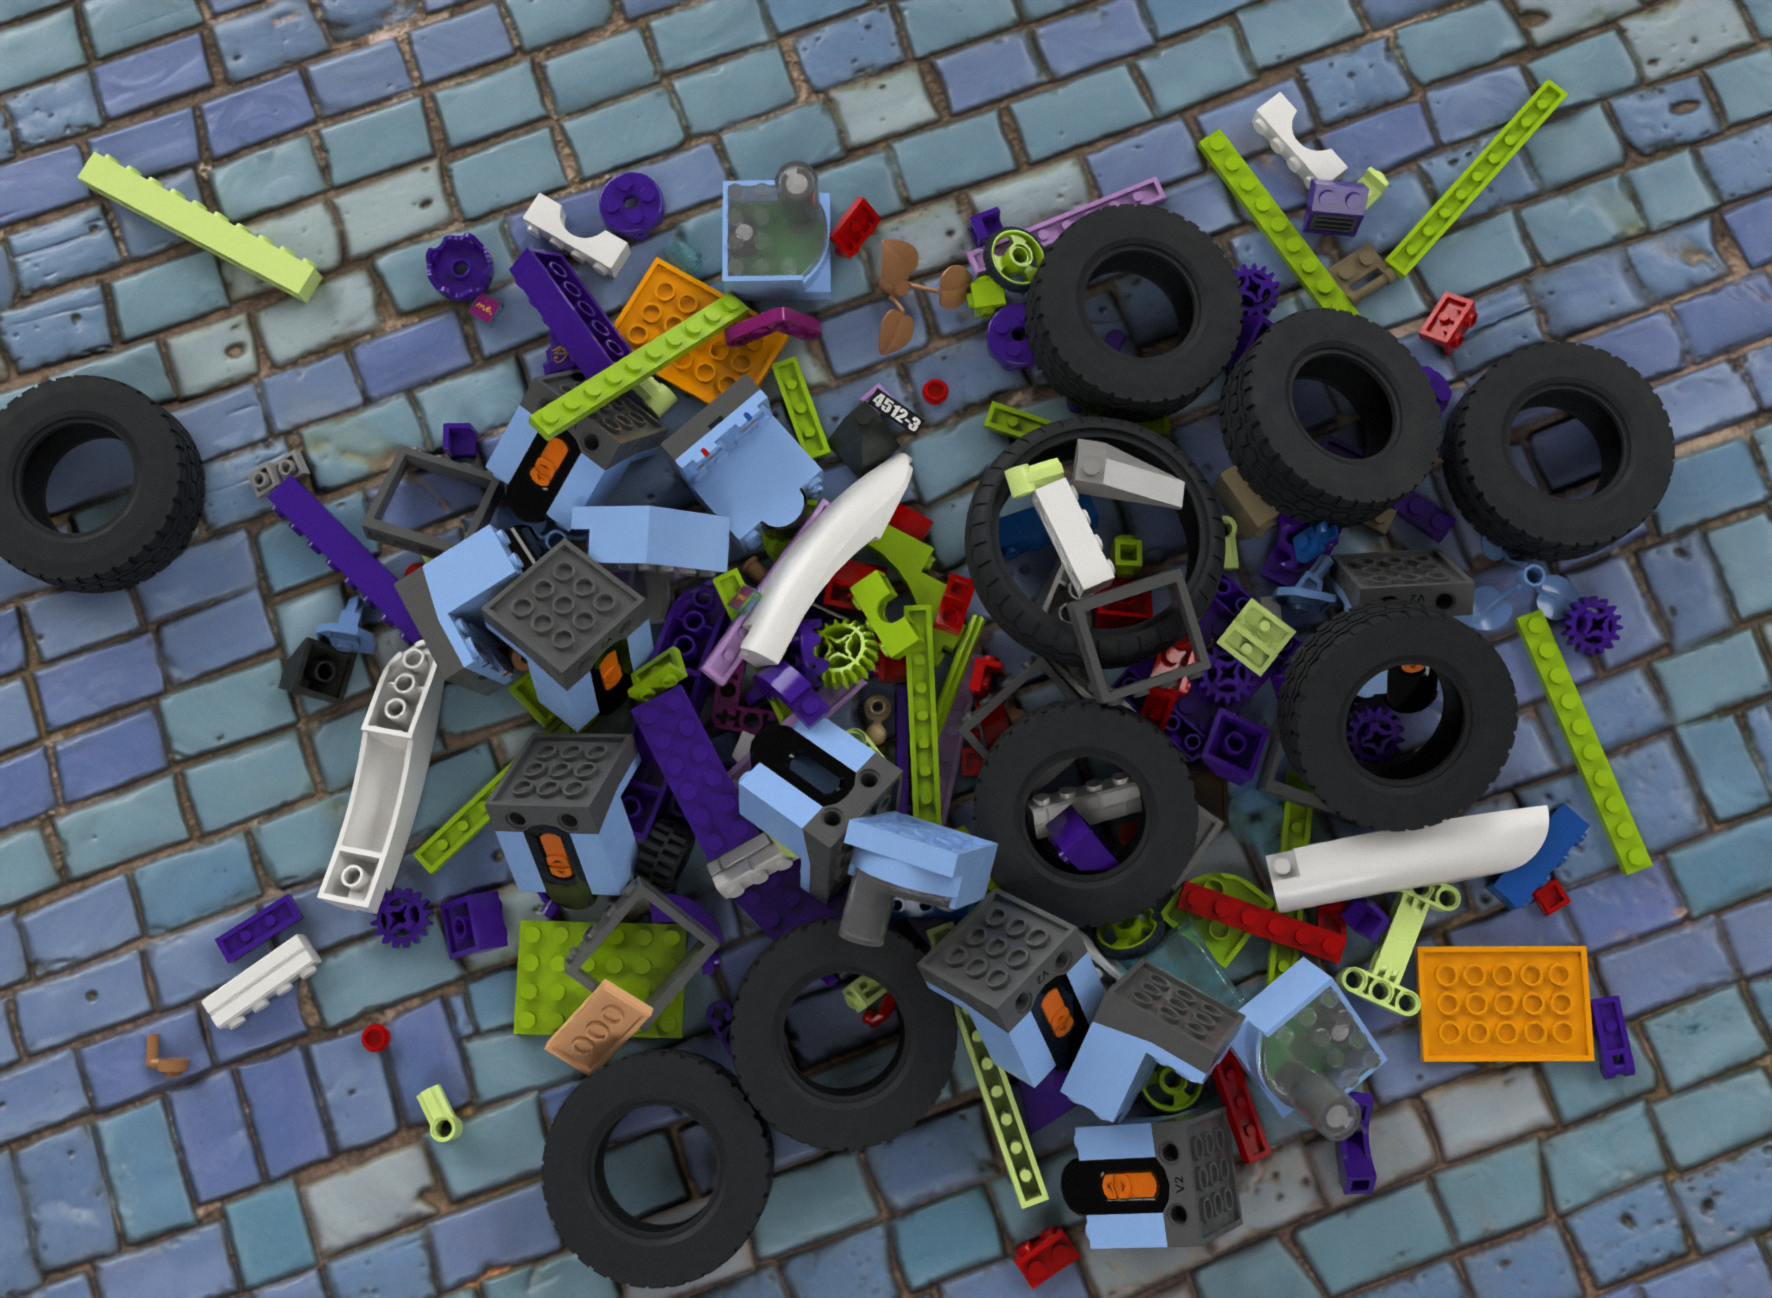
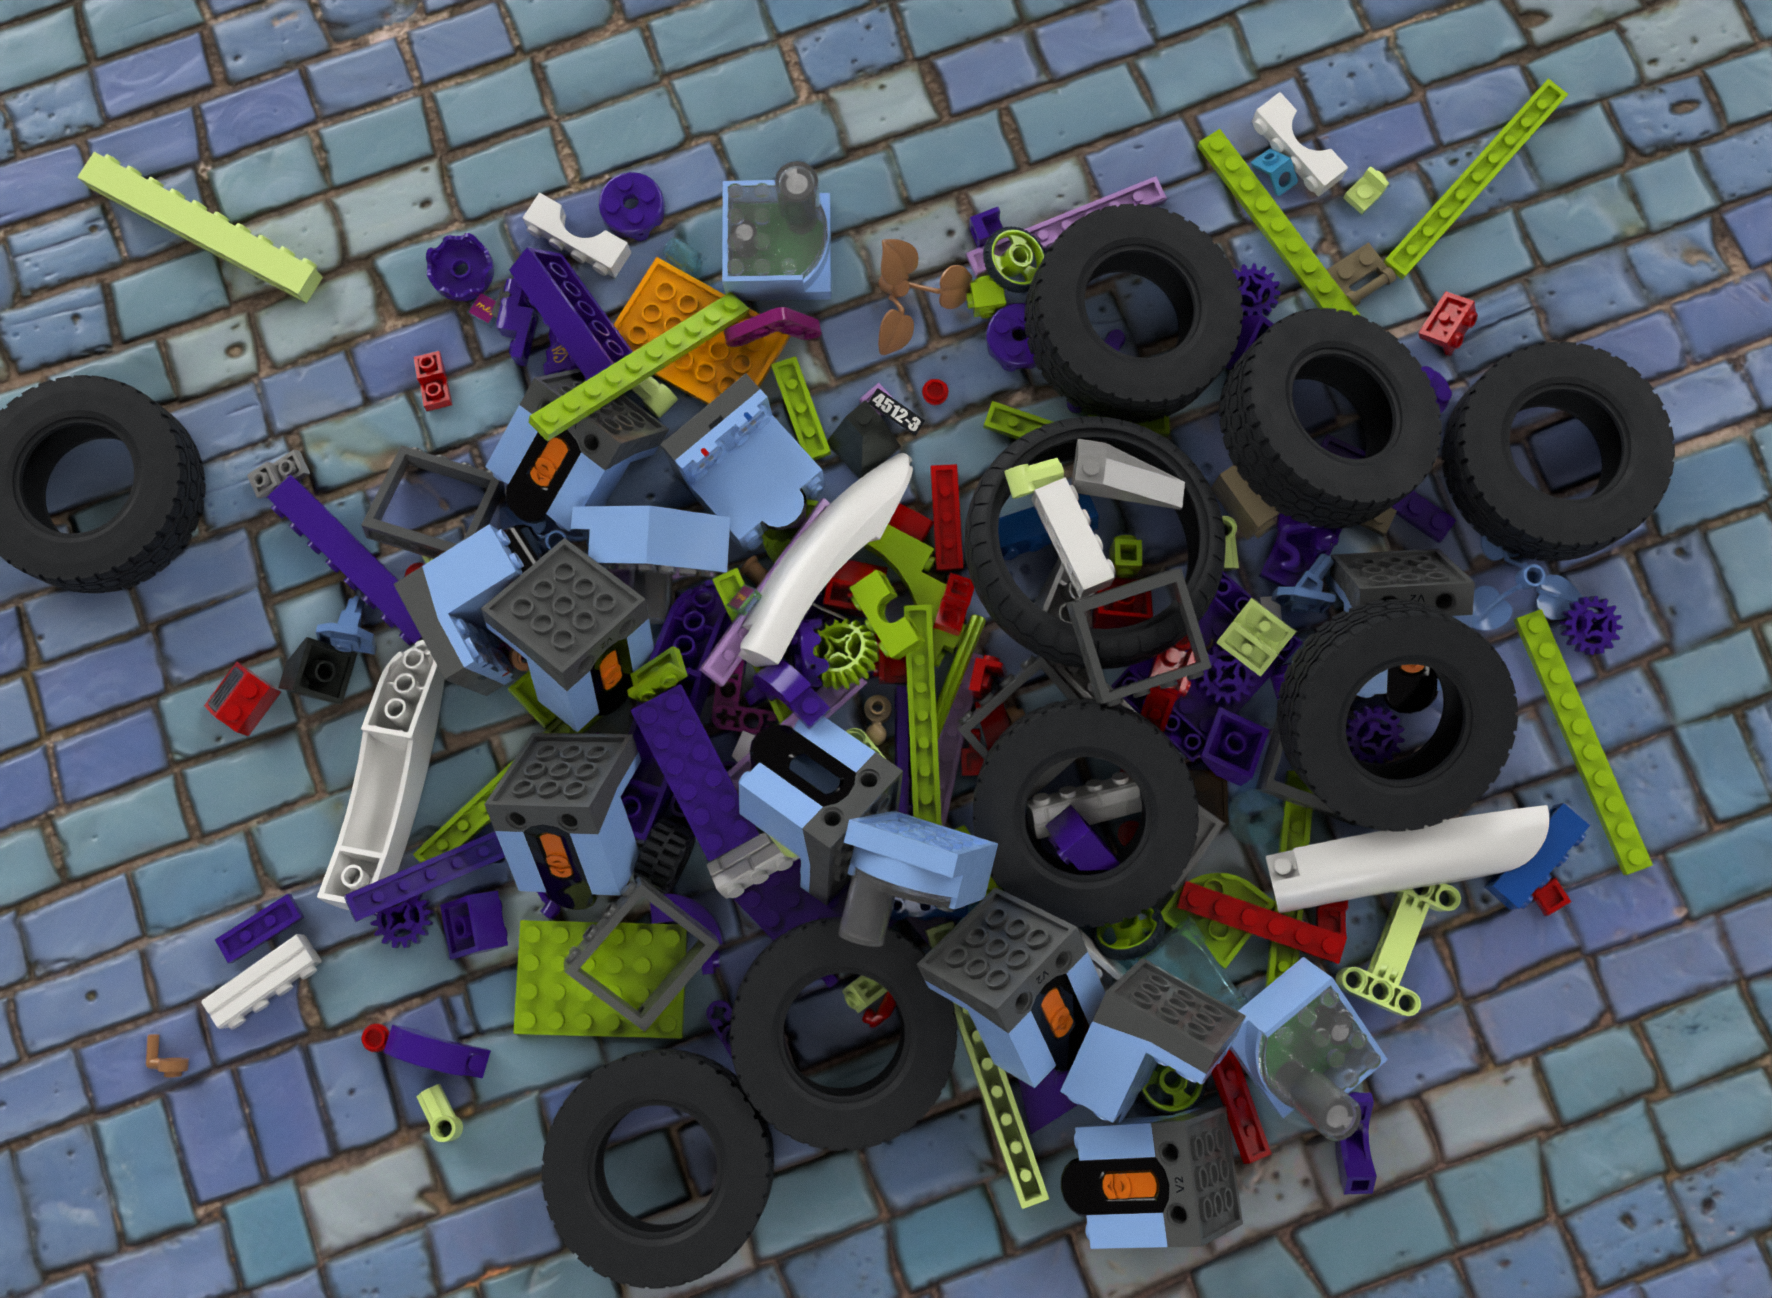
(241, 699): none -> red slope
(424, 876): none -> dark purple plate
(433, 381): none -> red slope
(436, 1053): none -> dark purple arch
(460, 440): dark purple panel -> none
(516, 320): none -> dark purple plate
(598, 1028): light nougat tile -> none
(854, 228): red bracket -> none
(946, 518): none -> red plate
(1045, 1256): red bracket -> none
(1275, 165): none -> dark azure bracket
(1311, 541): blue plate -> none
(1335, 207): slope -> none
(1365, 918): dark purple panel -> none
(1504, 1003): light orange plate -> none
(1611, 1037): dark purple plate -> none

